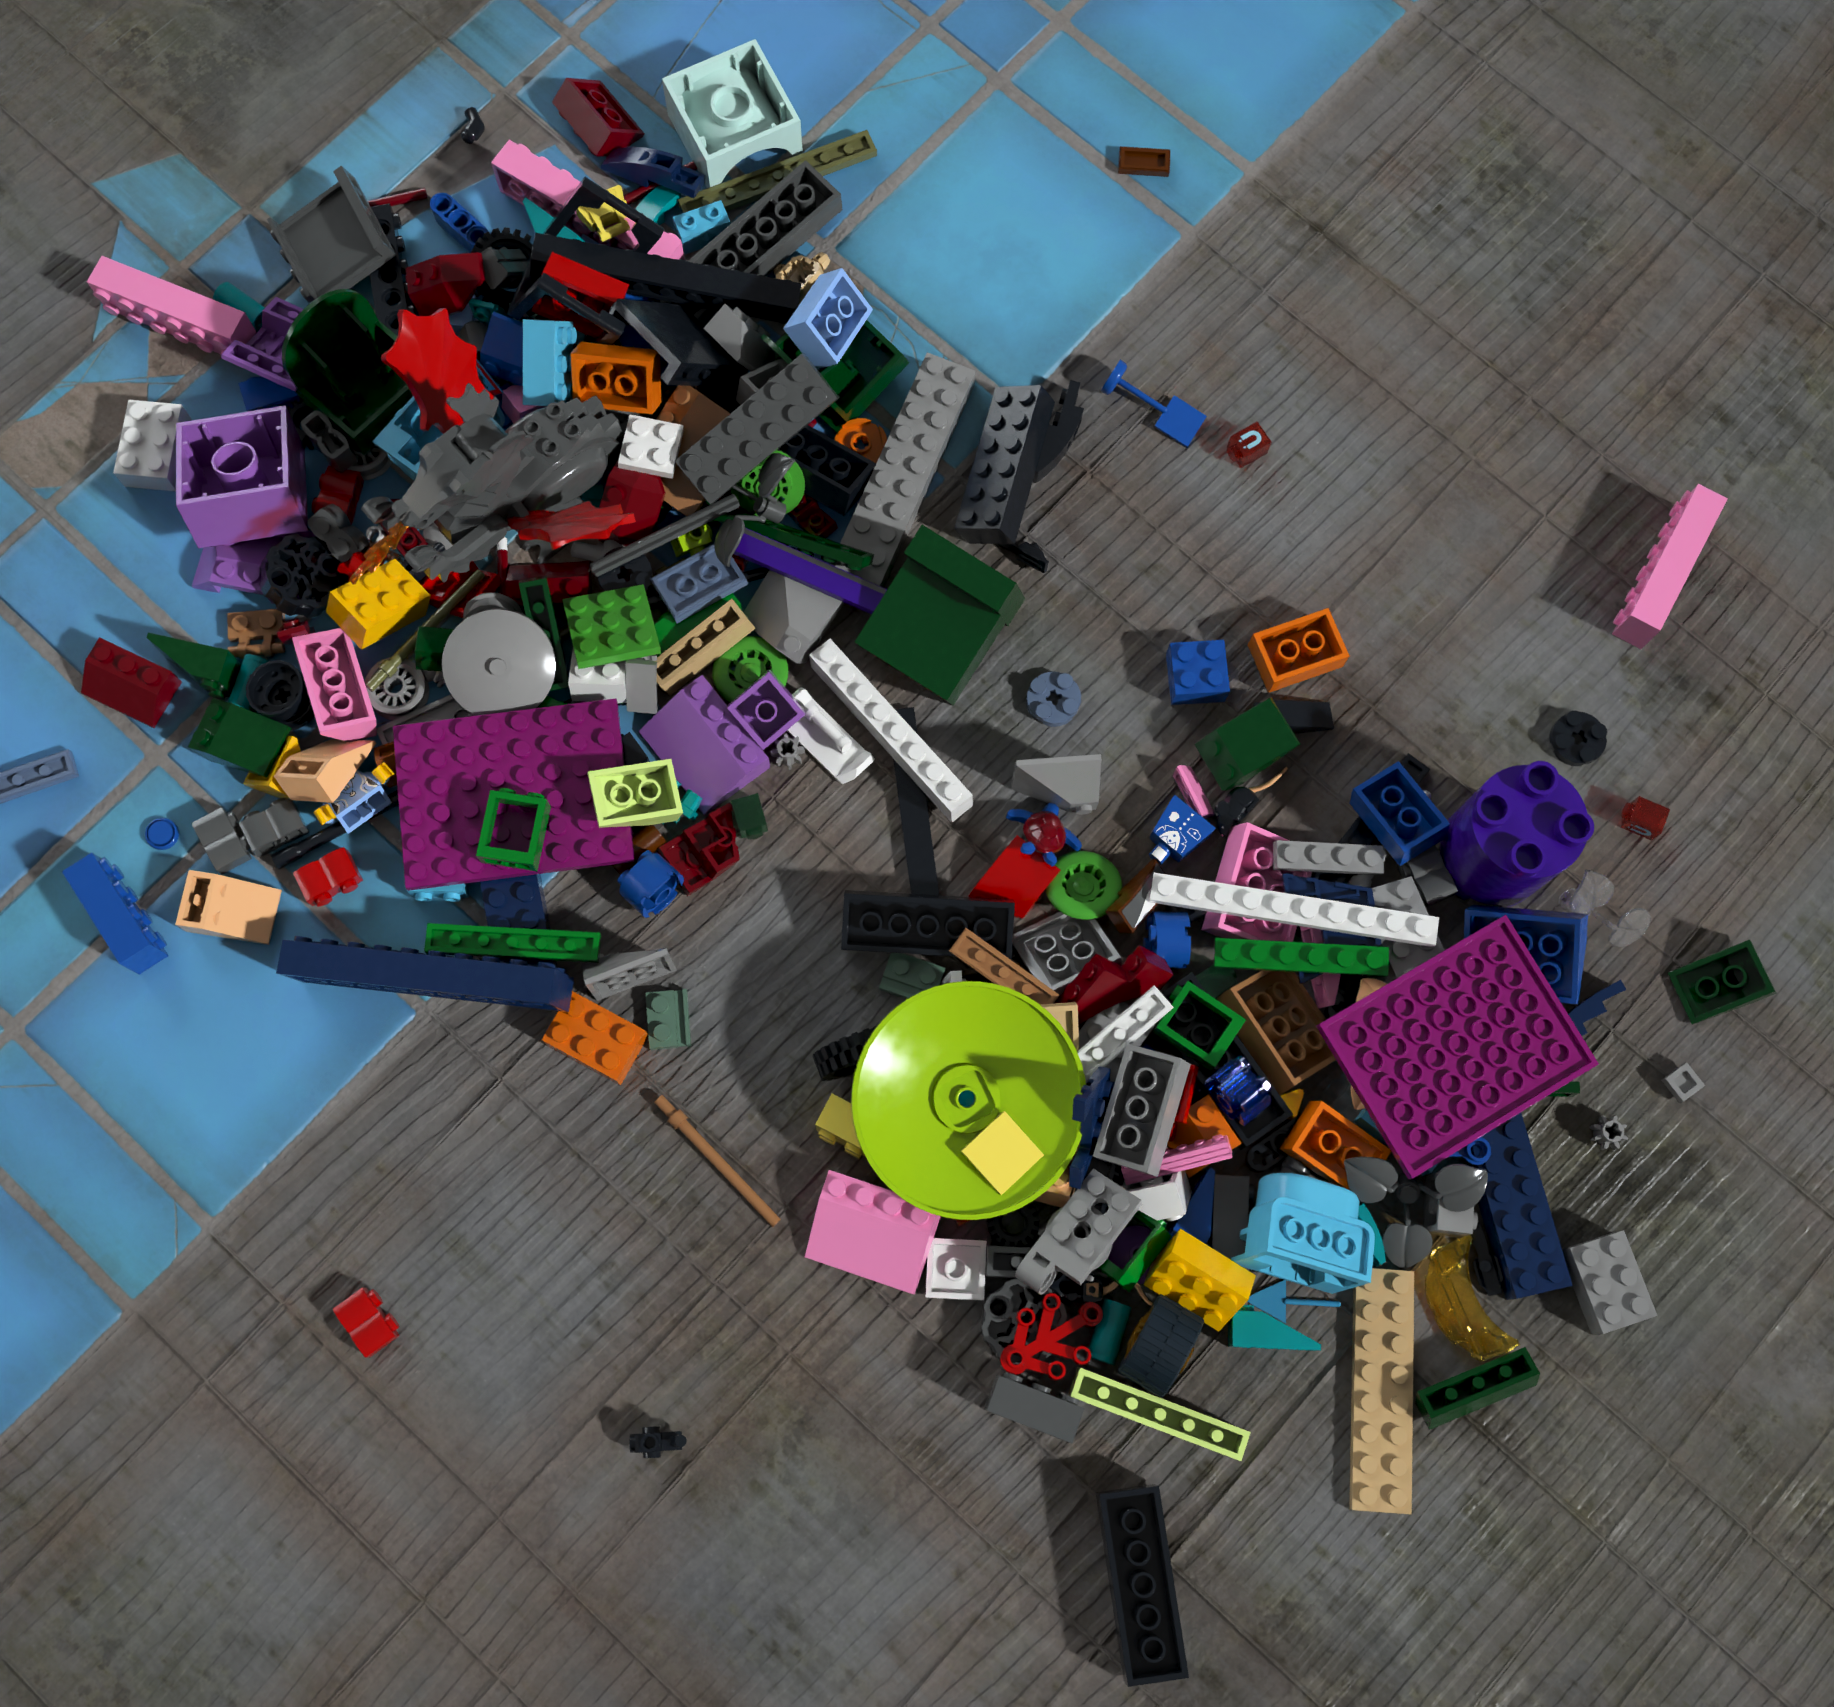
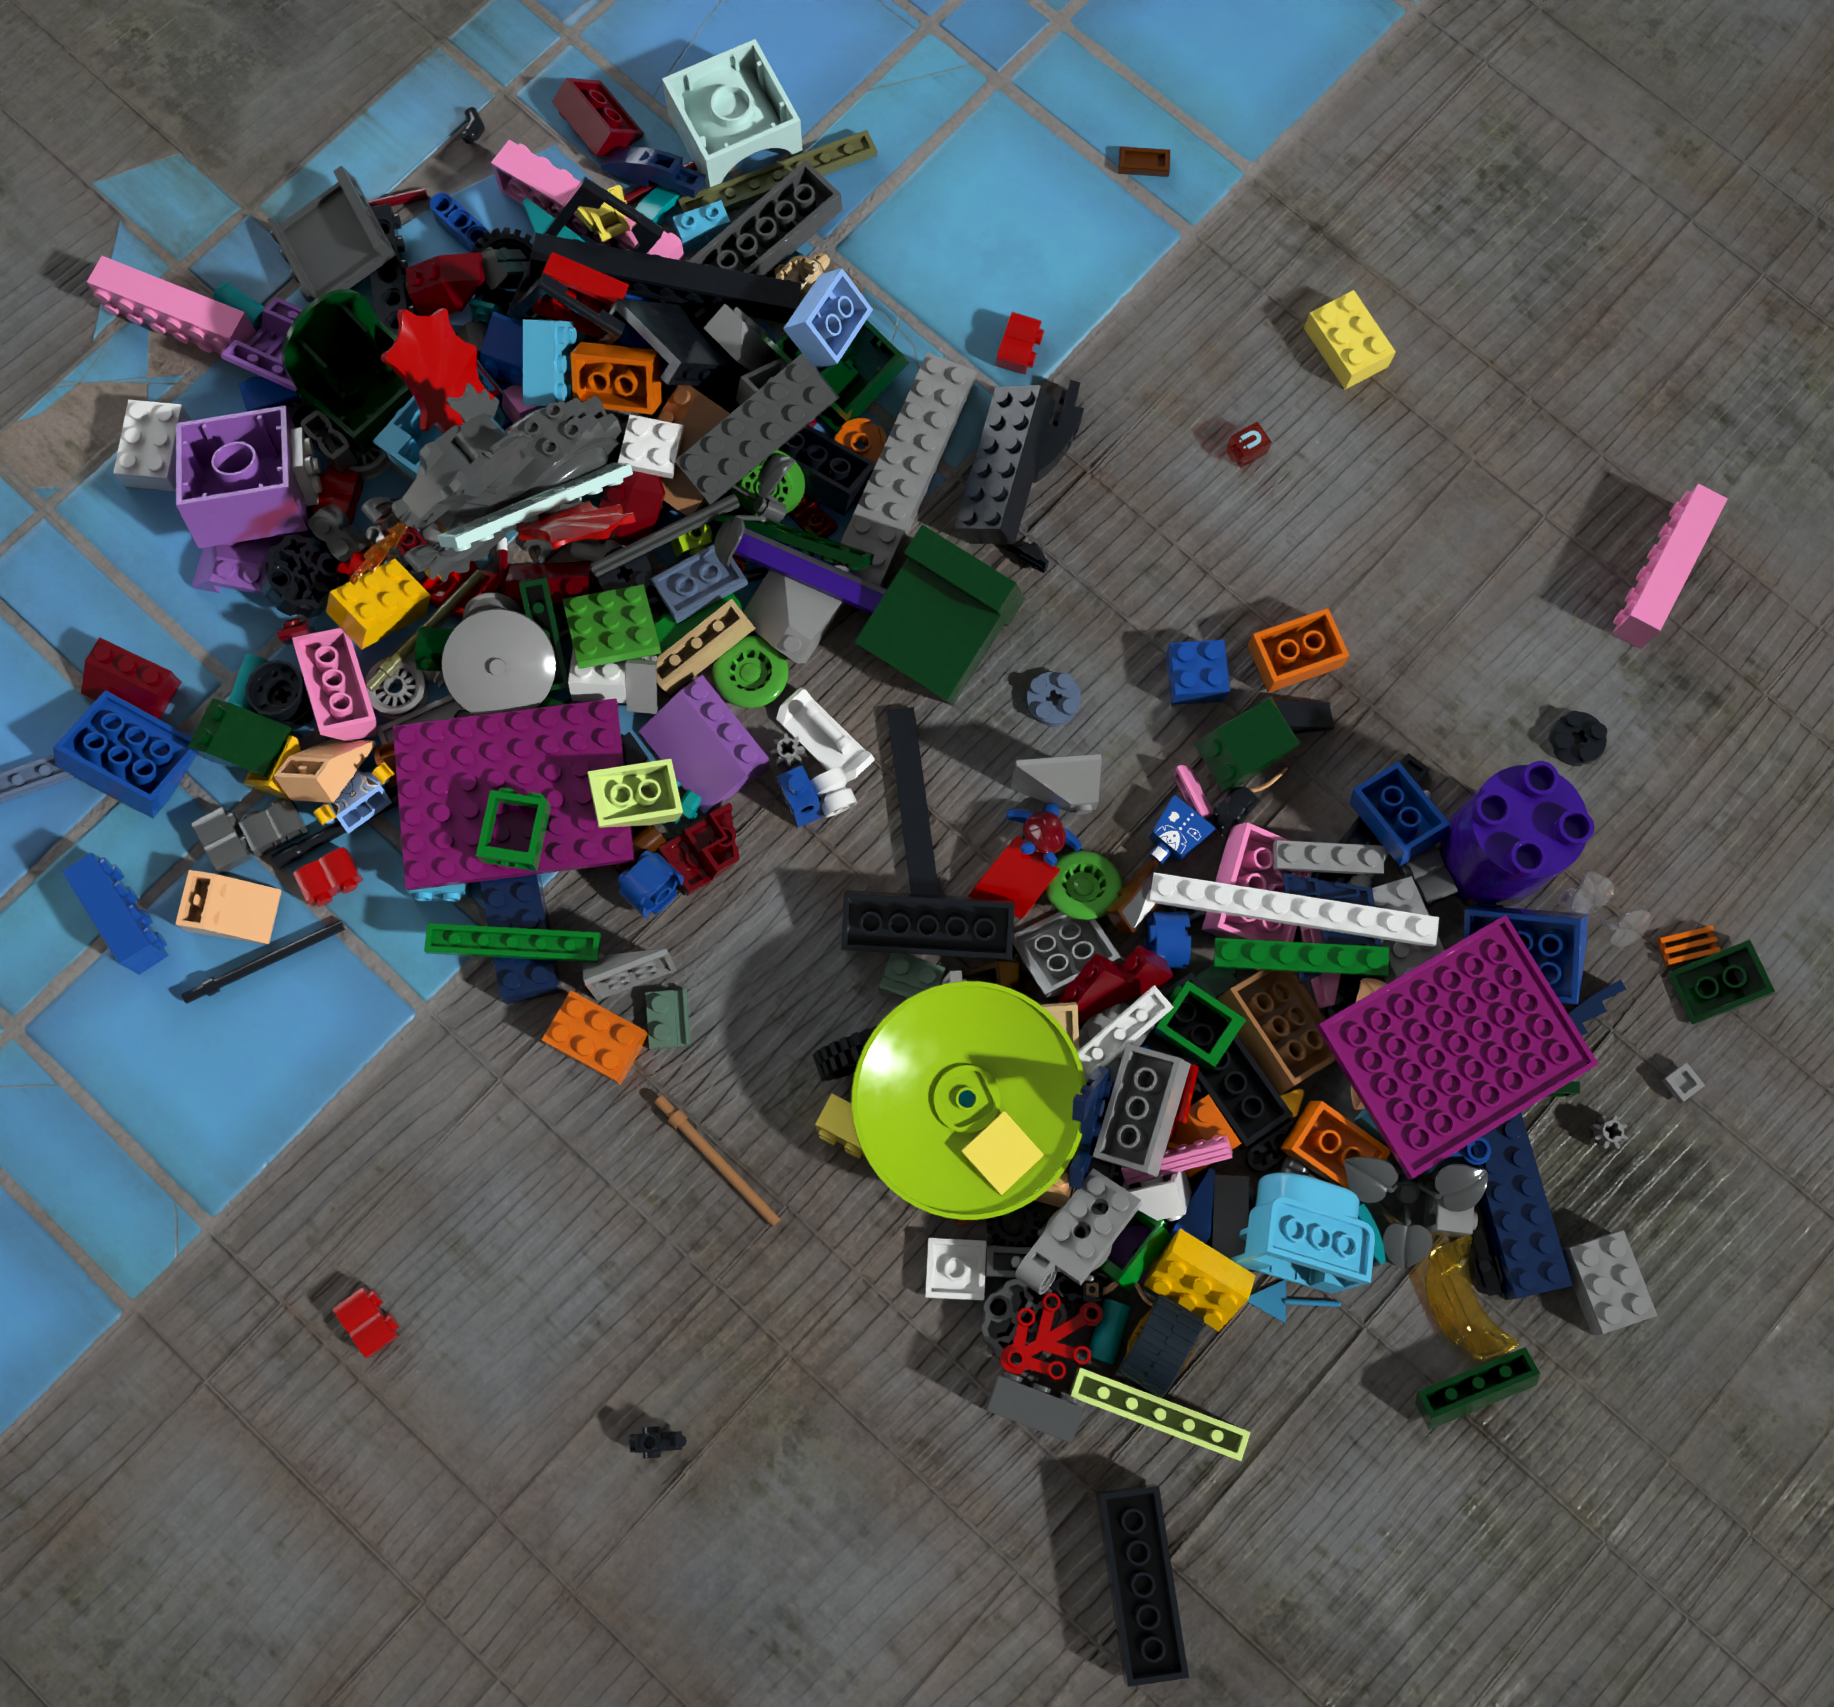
(126, 753): none -> blue slope
(162, 833): blue piece -> none
(208, 666): dark green slope -> none
(212, 985): none -> black bar
(255, 626): medium nougat plate -> none
(305, 466): none -> white plate
(426, 974): dark blue brick -> none
(529, 508): none -> light aqua plate
(749, 816): clear green brick -> none
(766, 709): medium lavender brick -> none
(798, 795): none -> blue torso
(833, 792): none -> white wheel
(870, 1233): bright pink slope -> none
(891, 730): white brick -> none
(1000, 968): medium nougat tile -> none
(1019, 343): none -> red brick
(1177, 419): blue piece -> none
(1239, 1090): clear blue brick -> none
(1260, 1330): teal slope -> none
(1349, 339): none -> light yellow brick
(1382, 1393): tan plate -> none
(1644, 818): clear red brick -> none
(1710, 939): none -> orange tile

